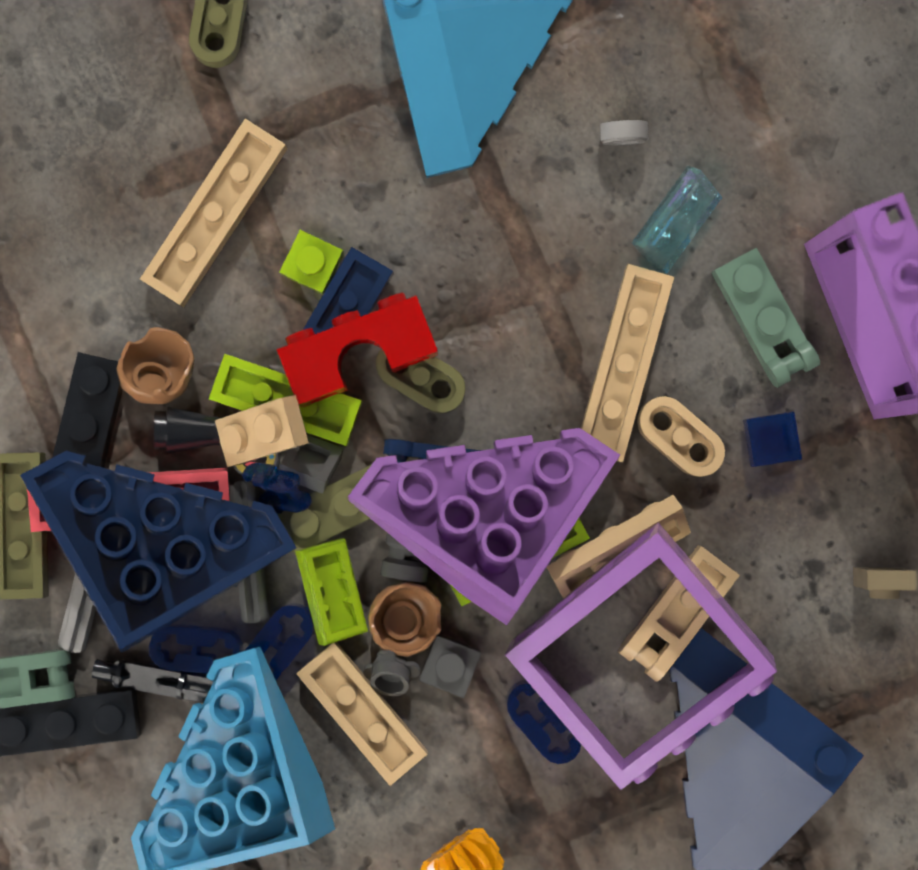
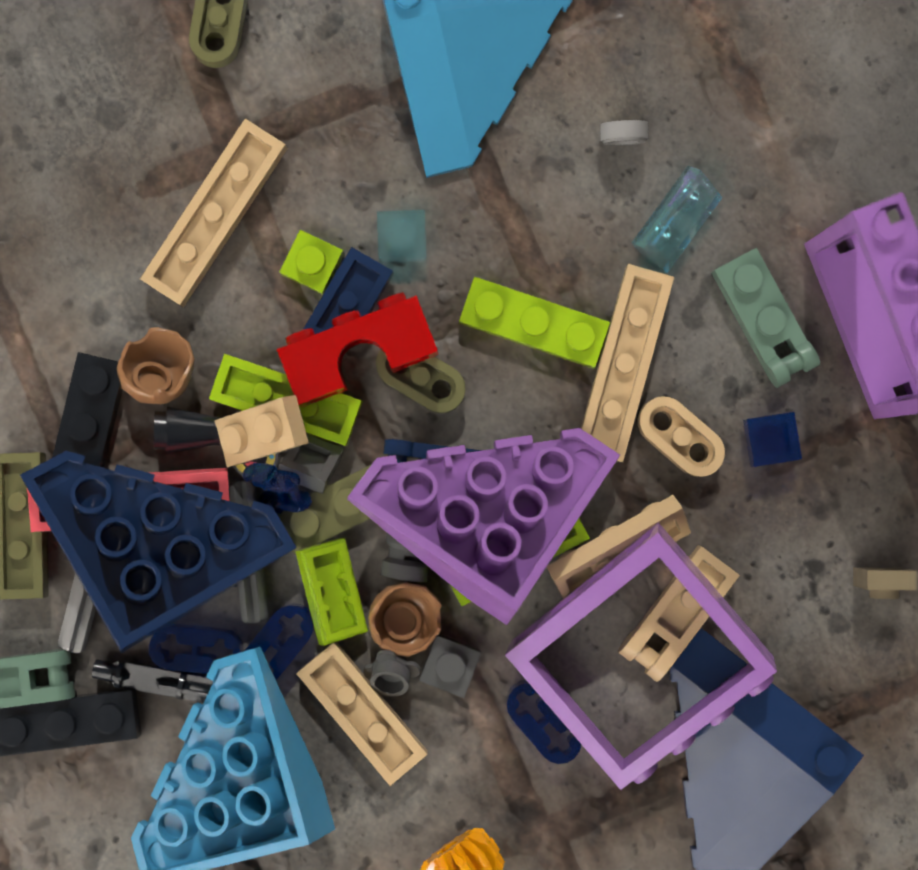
(401, 235): none -> clear light blue plate
(534, 322): none -> lime plate

